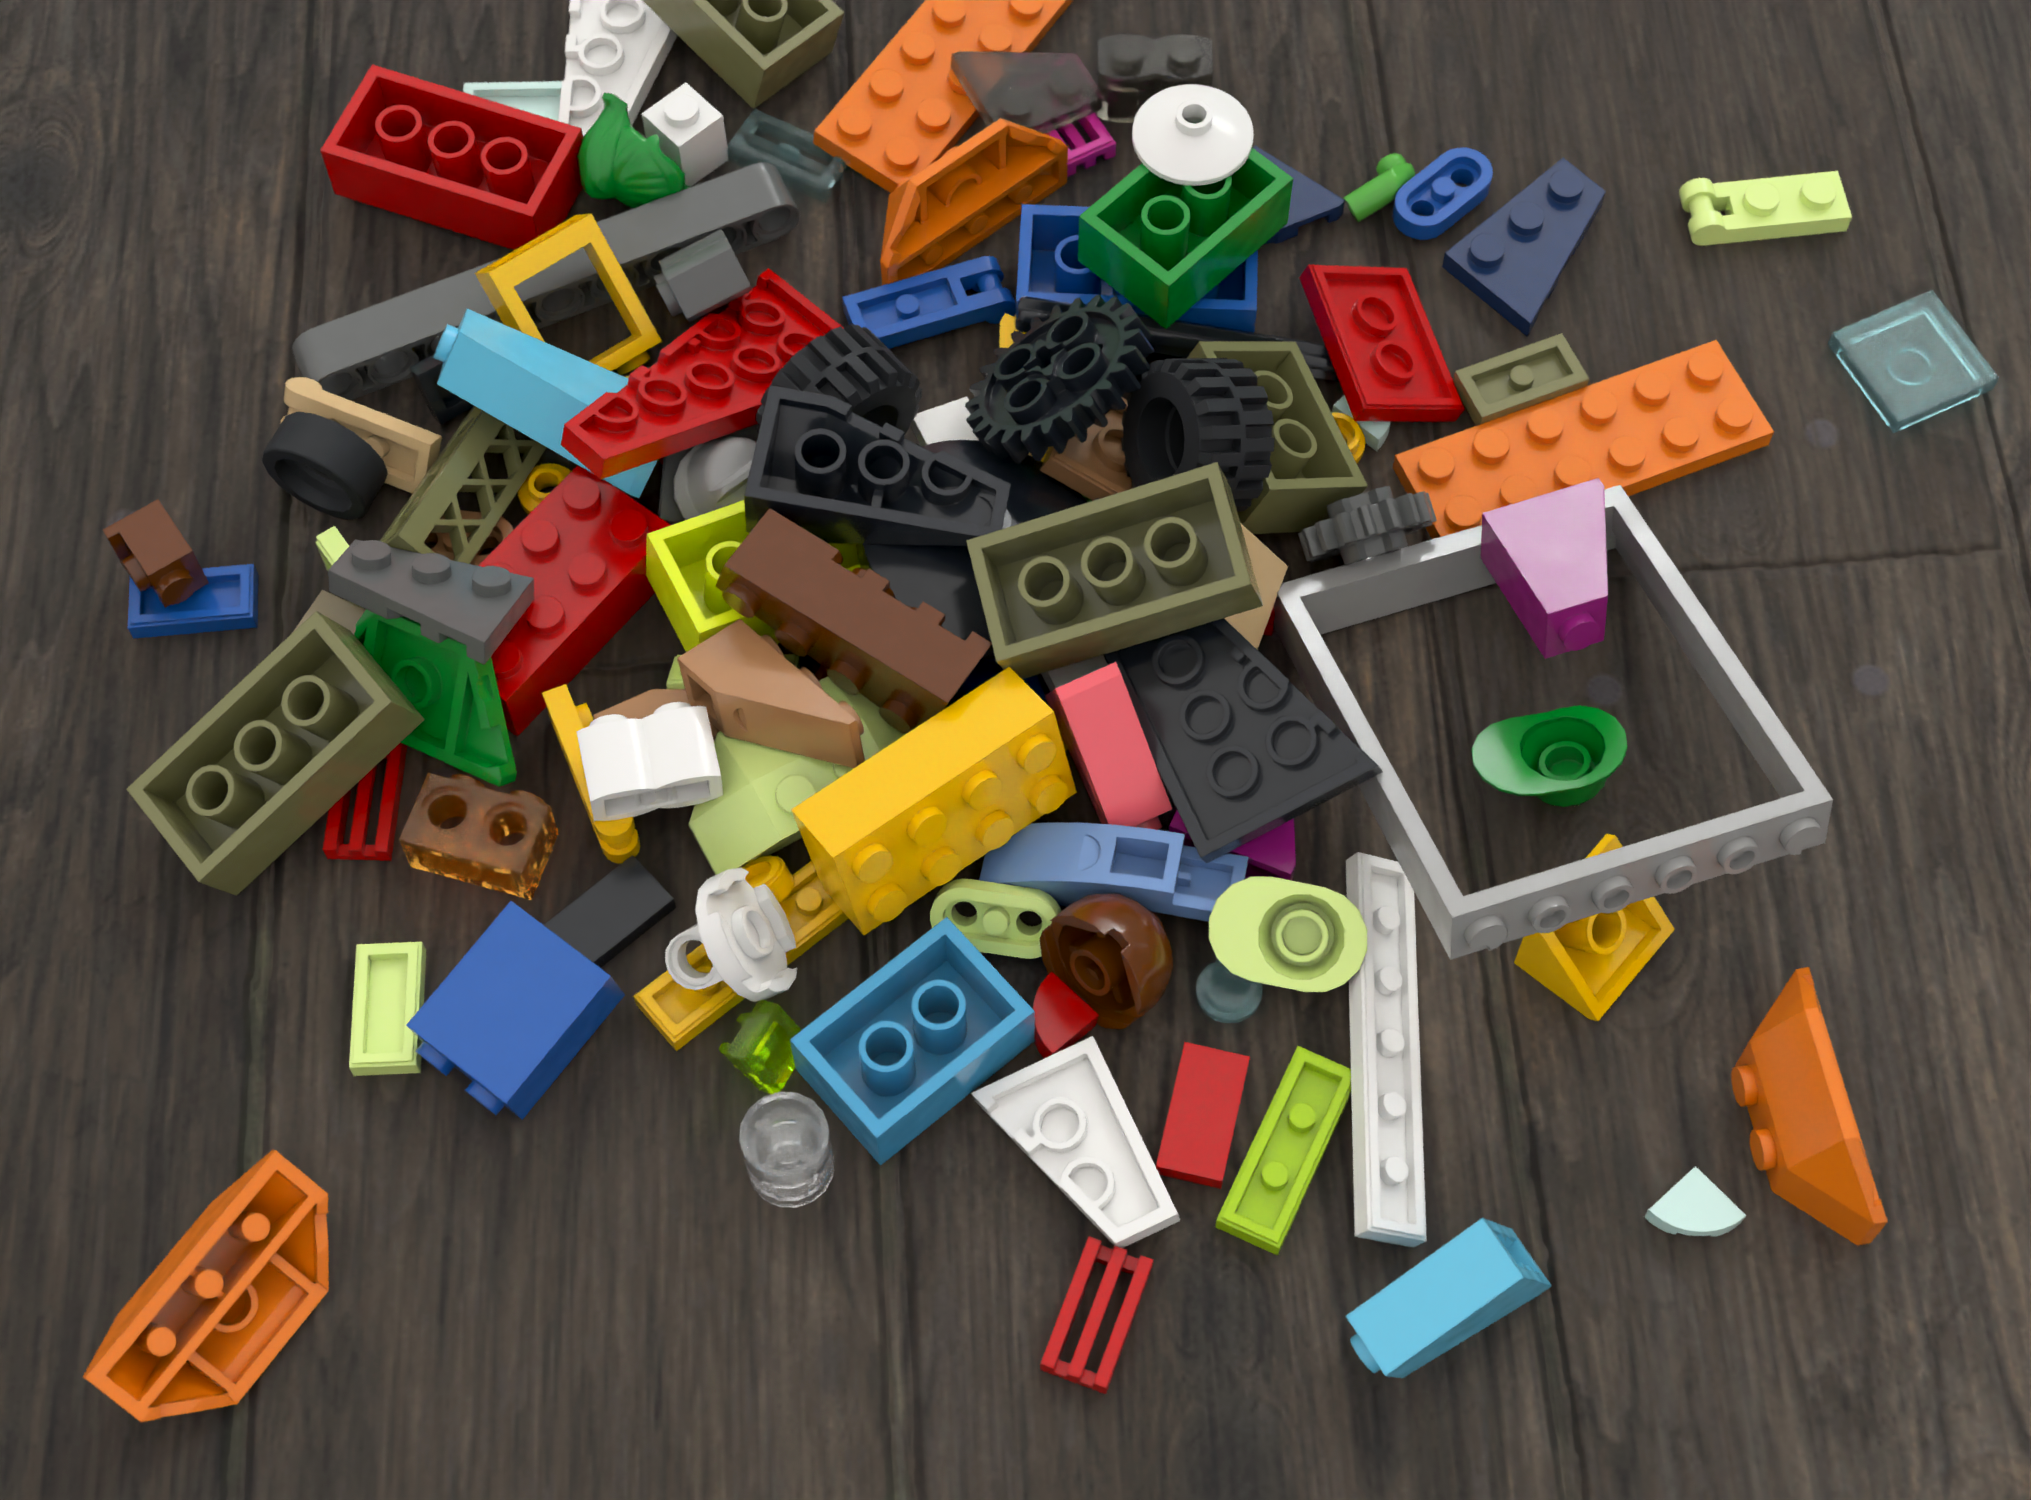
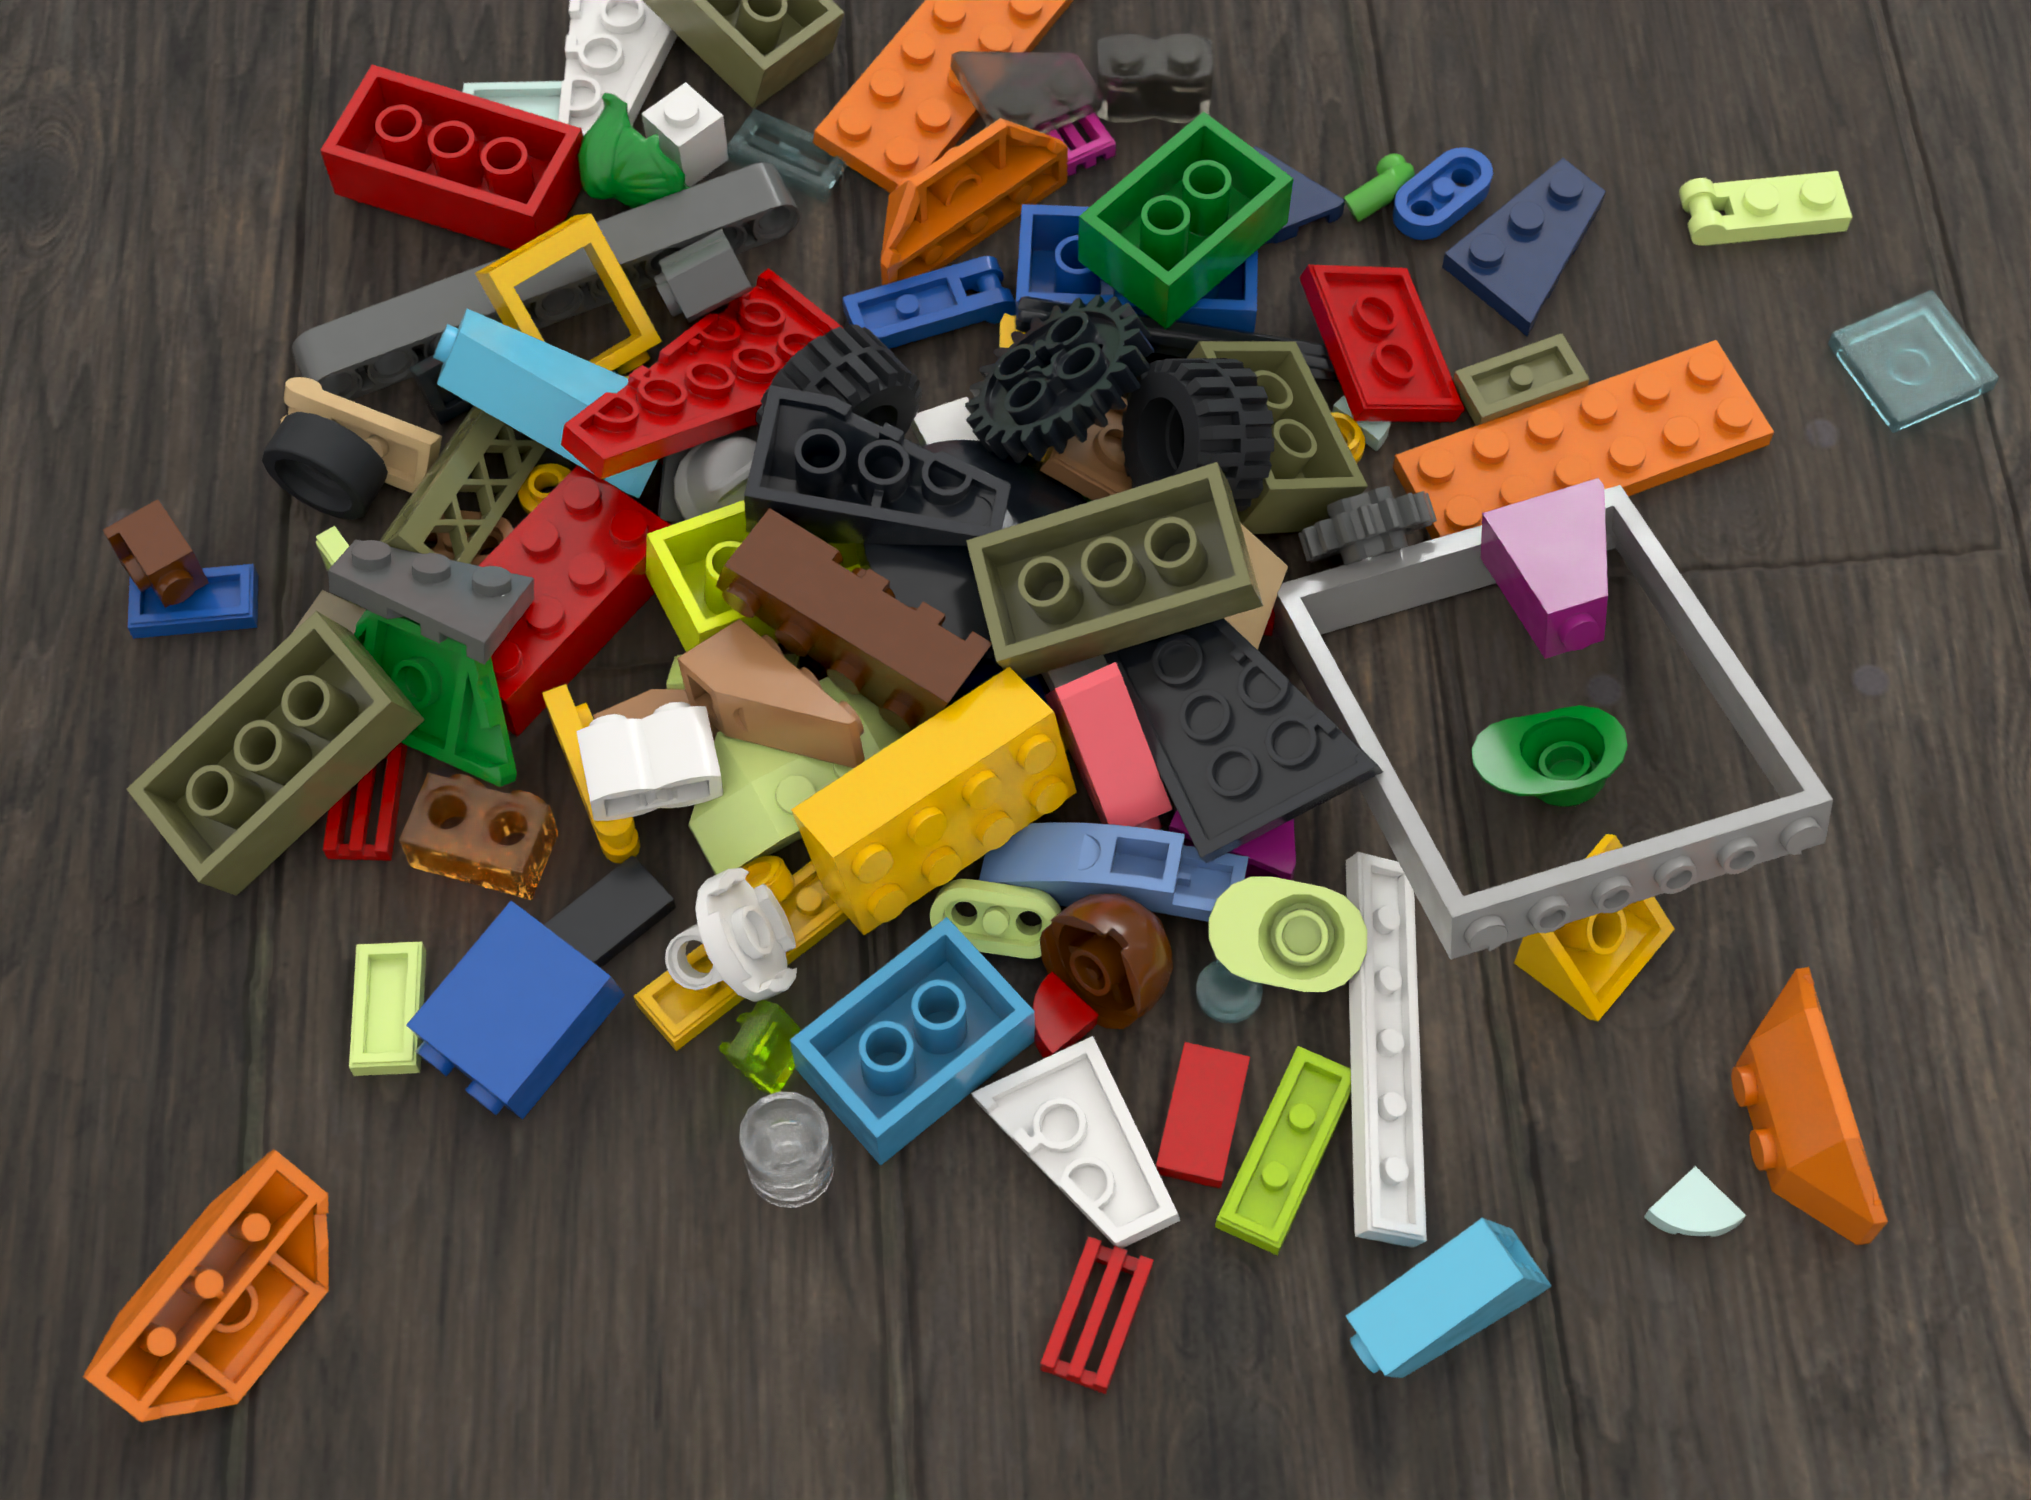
(1195, 151): white dish -> none

